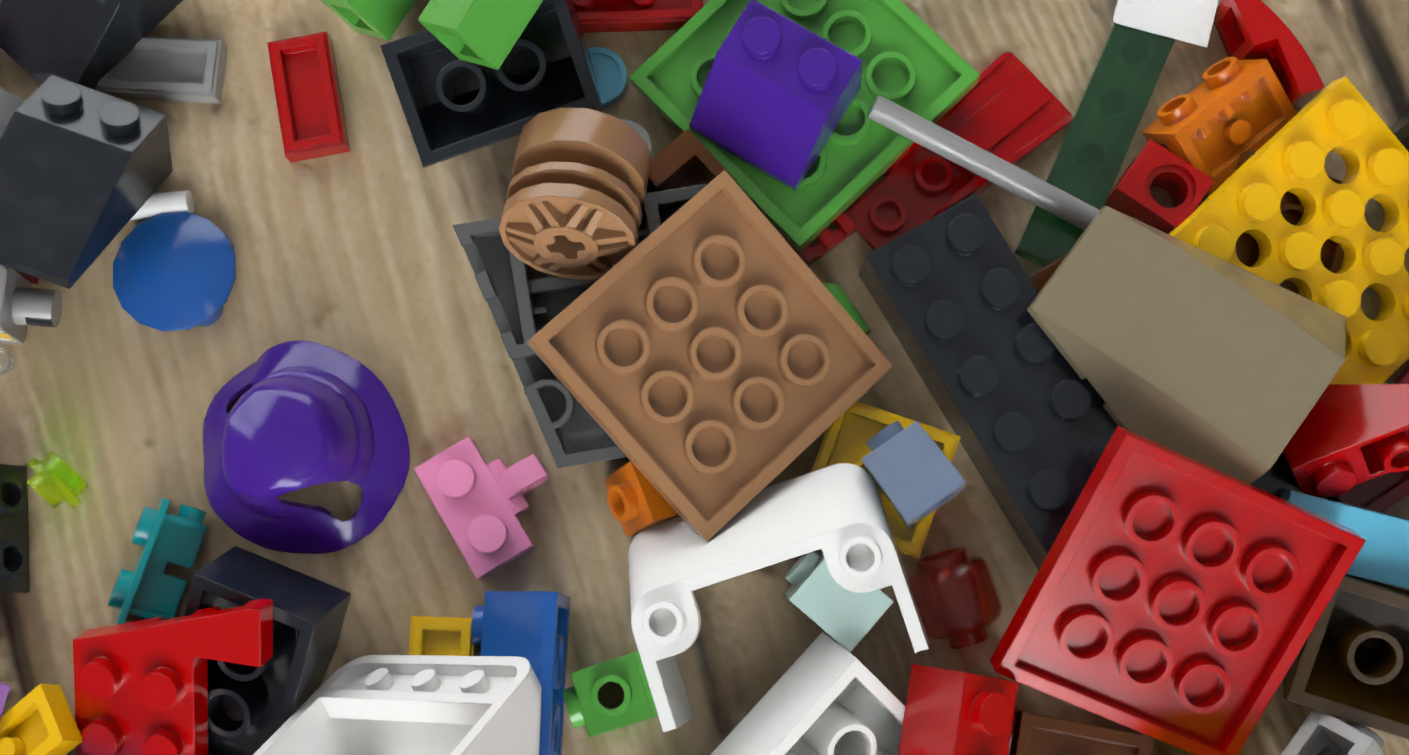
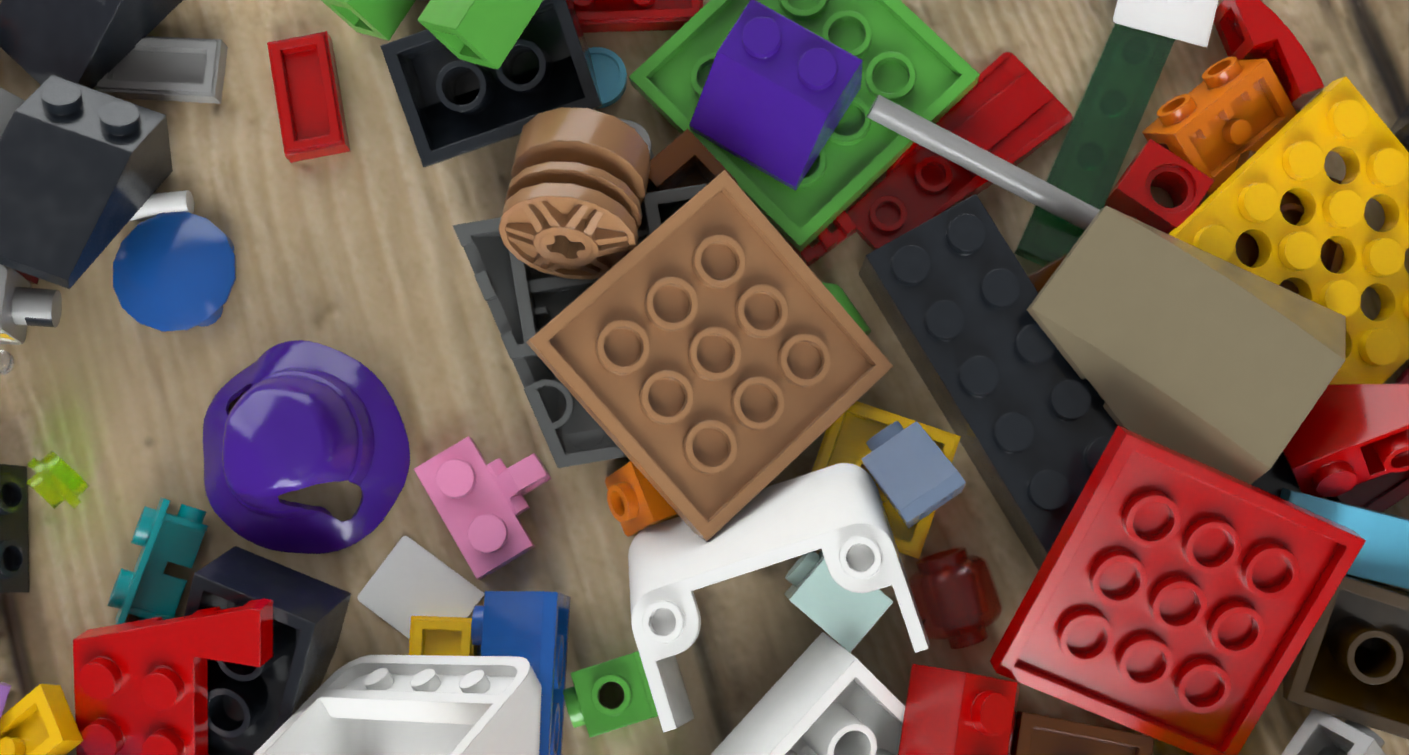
(417, 585): none -> white sticker

